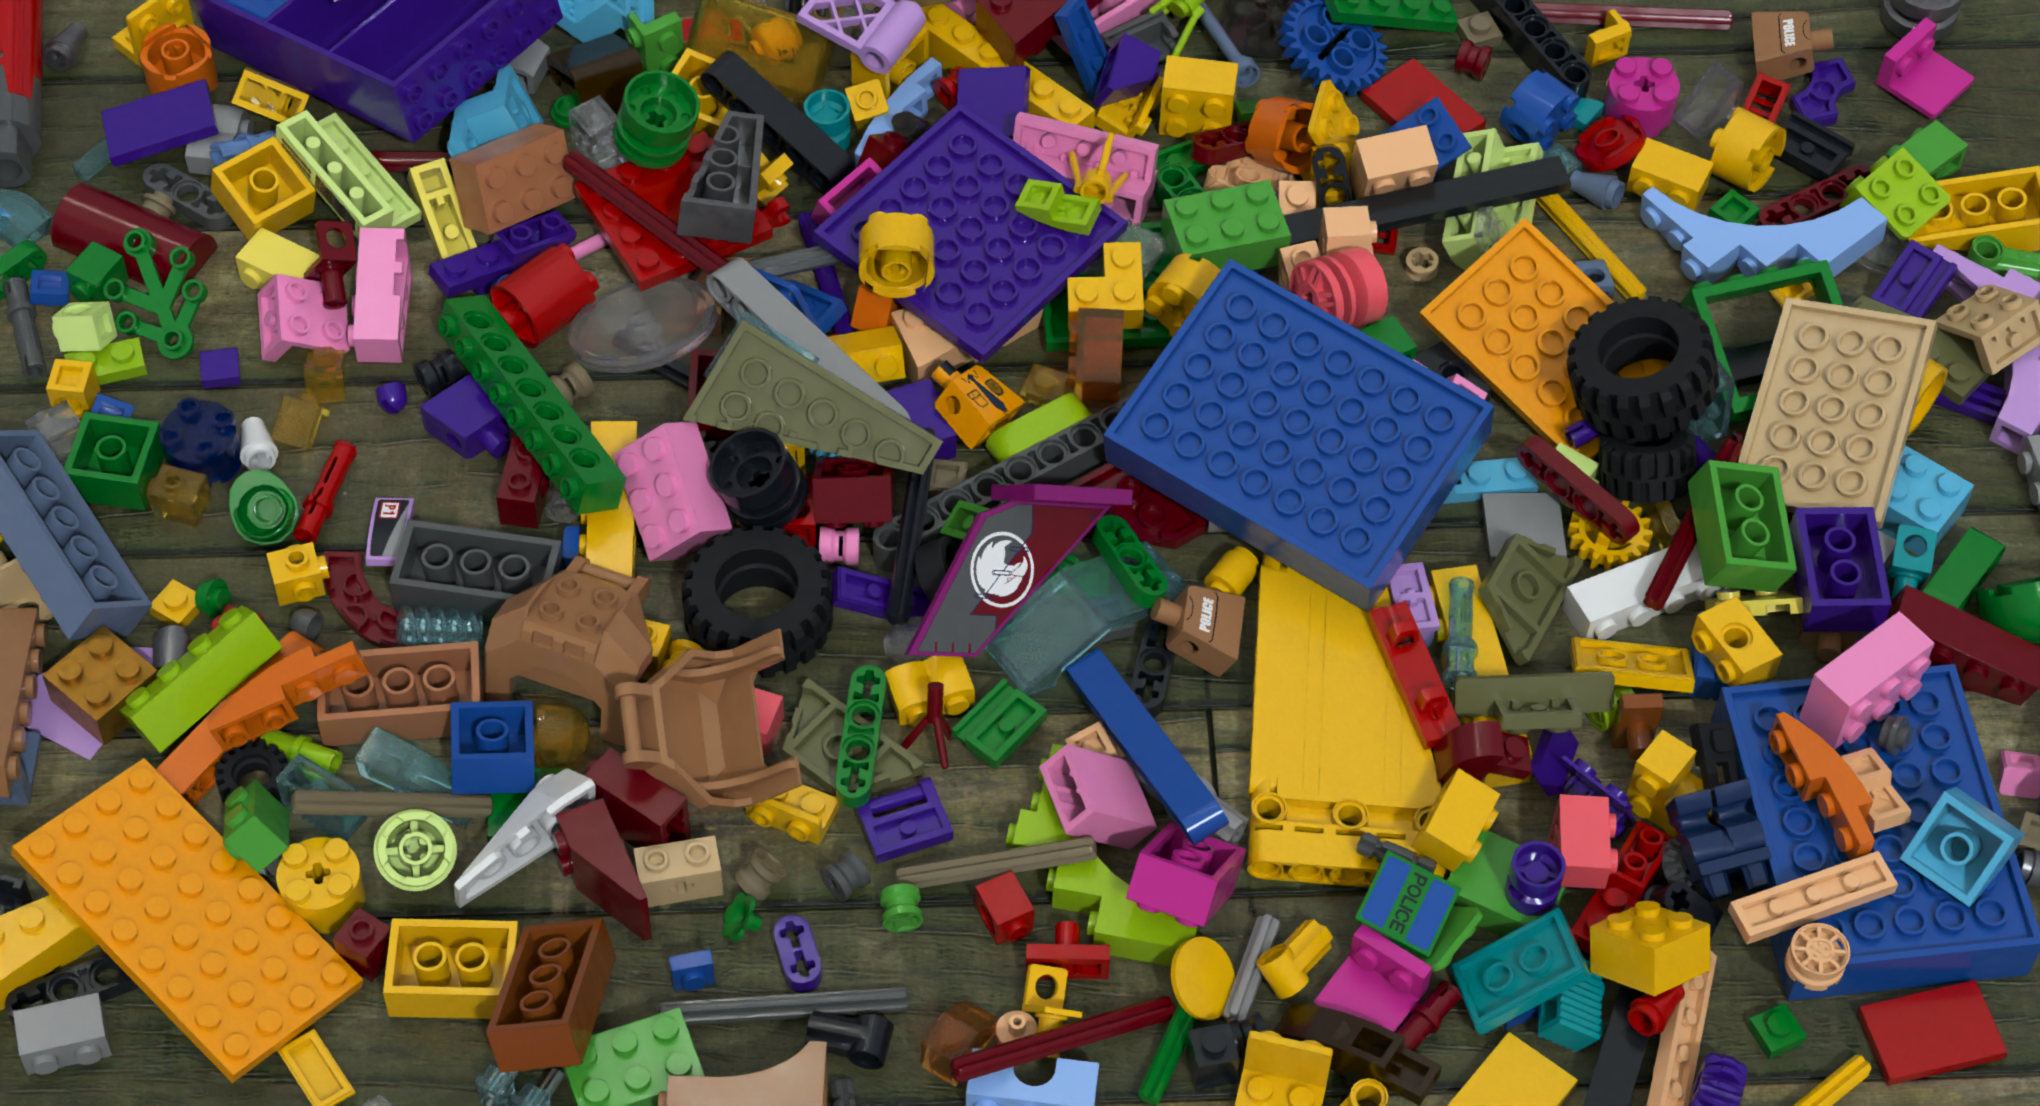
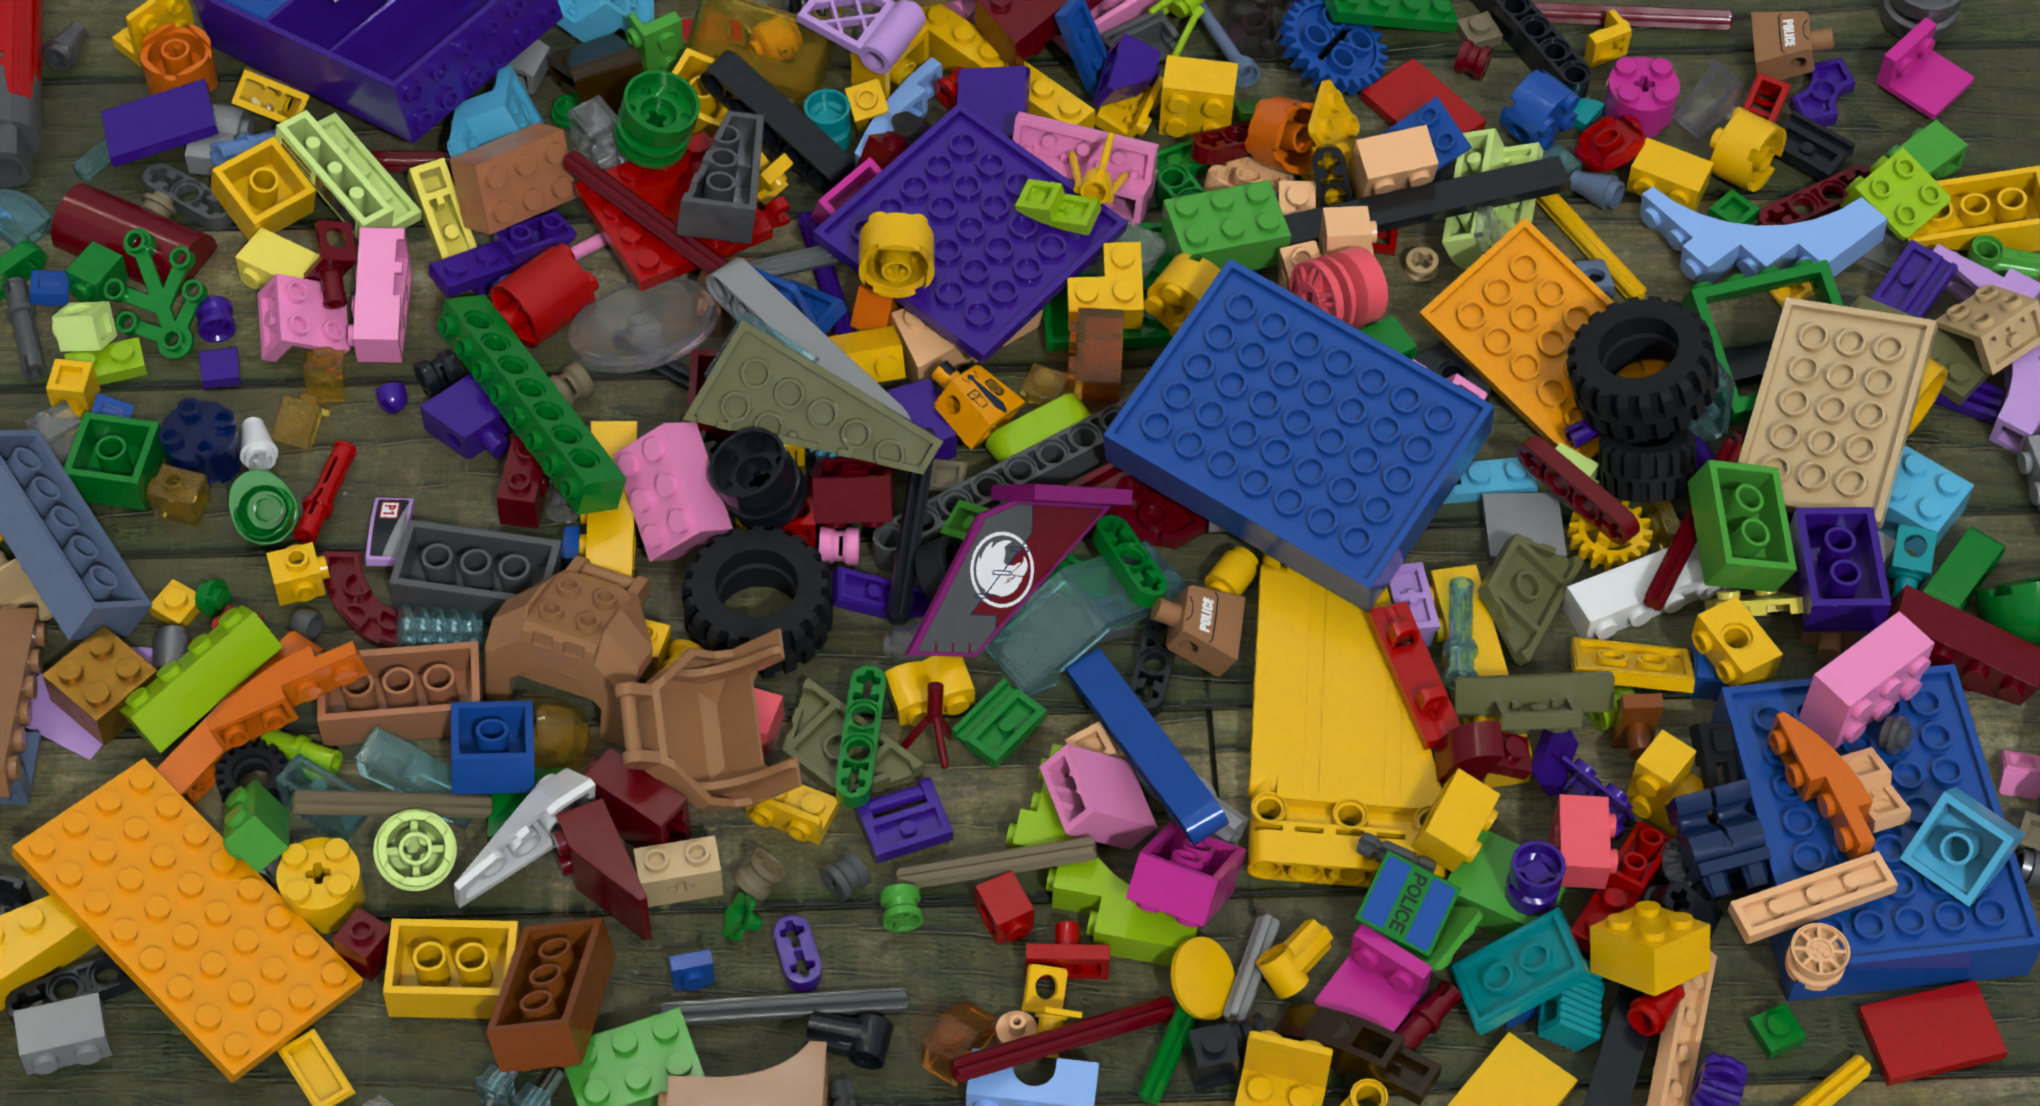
(216, 319): none -> dark purple wheel

